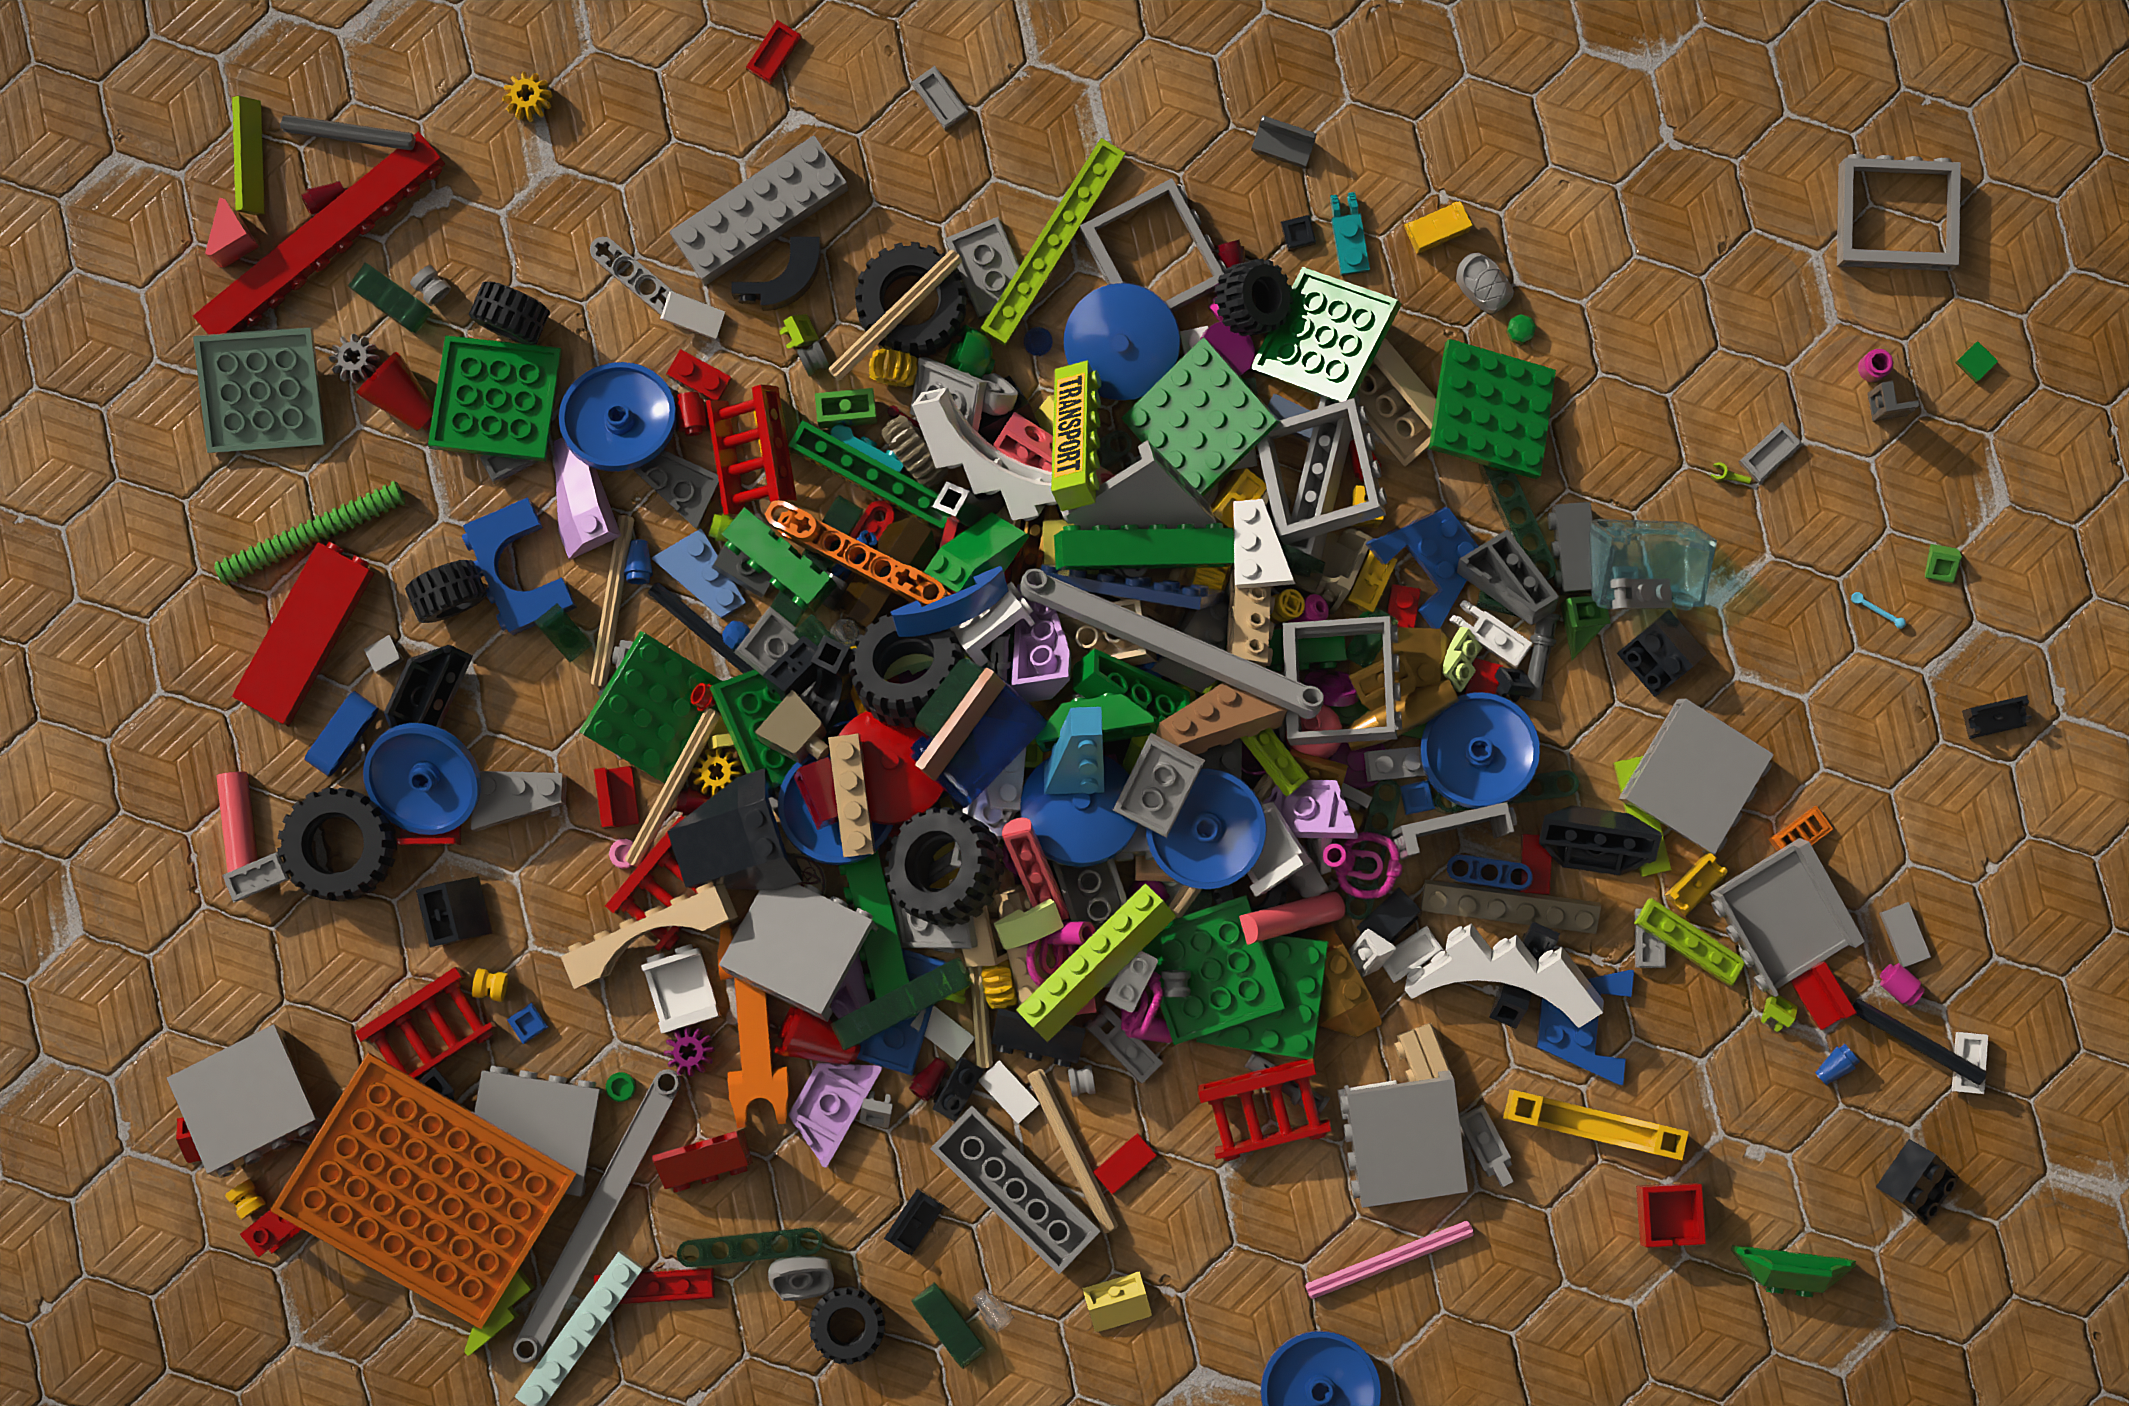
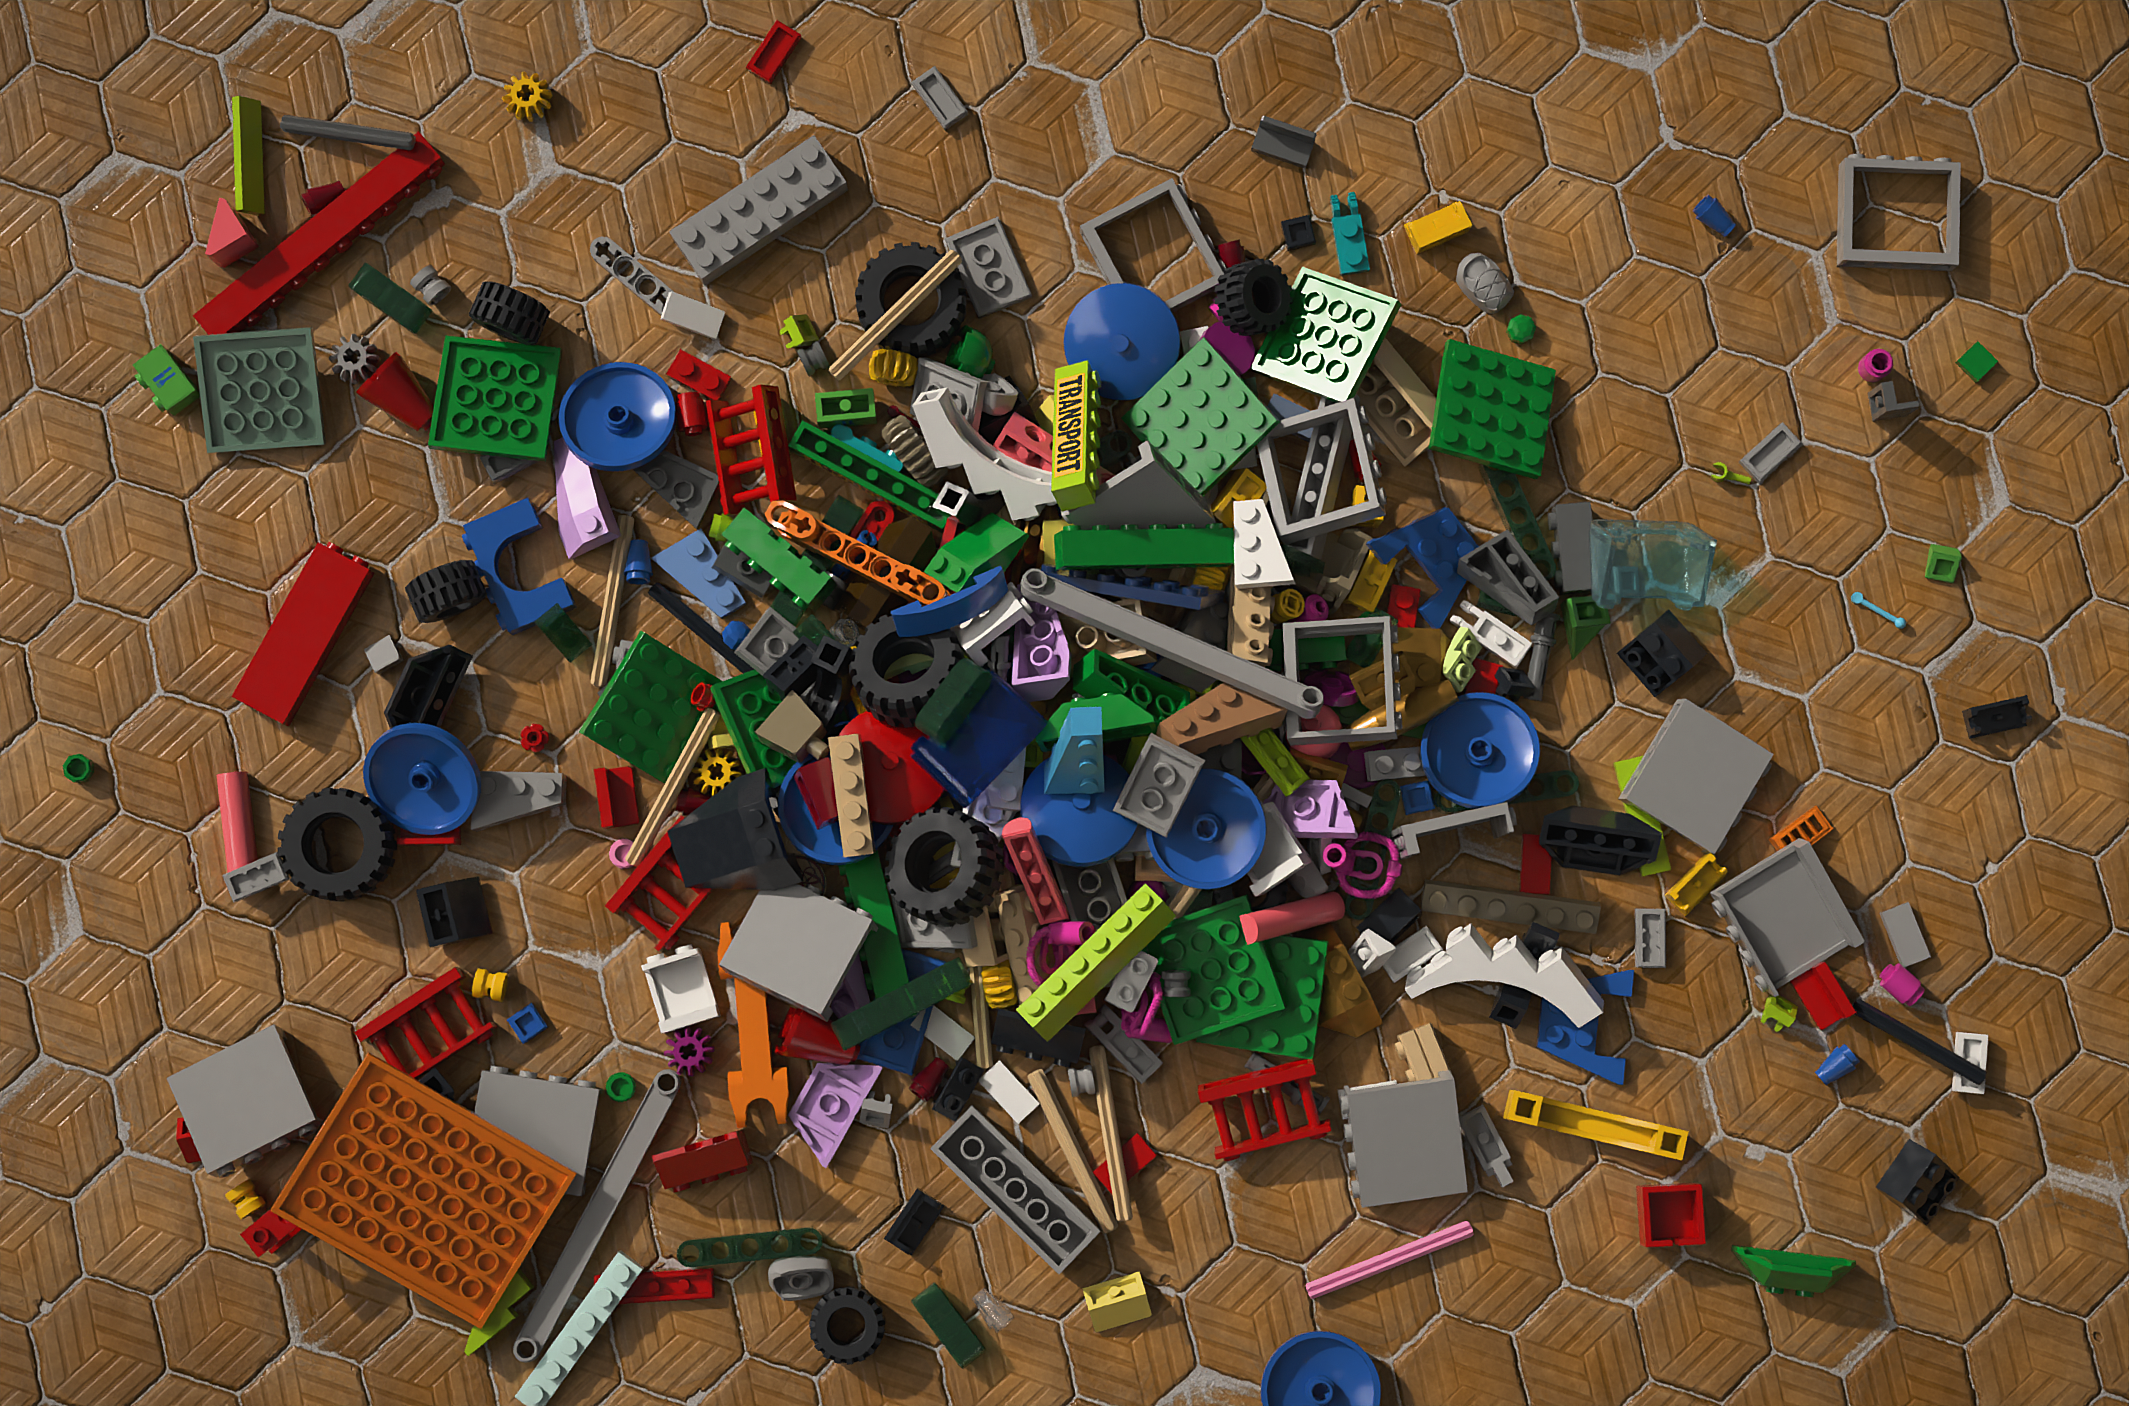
(78, 768): none -> green tile
(166, 380): none -> bright green brick
(309, 533): bright green piece -> none
(341, 733): blue beam -> none
(537, 745): none -> red plate
(597, 959): tan arch -> none
(791, 284): black arch -> none
(960, 724): nougat tile -> none
(1028, 926): yellowish green slope -> none
(1038, 341): clear blue plate -> none
(1052, 241): lime plate -> none
(1110, 1133): none -> tan axle
(1503, 879): blue beam -> none
(1641, 593): light grey plate -> none
(1690, 942): lime tile -> none
(1713, 214): none -> blue cone

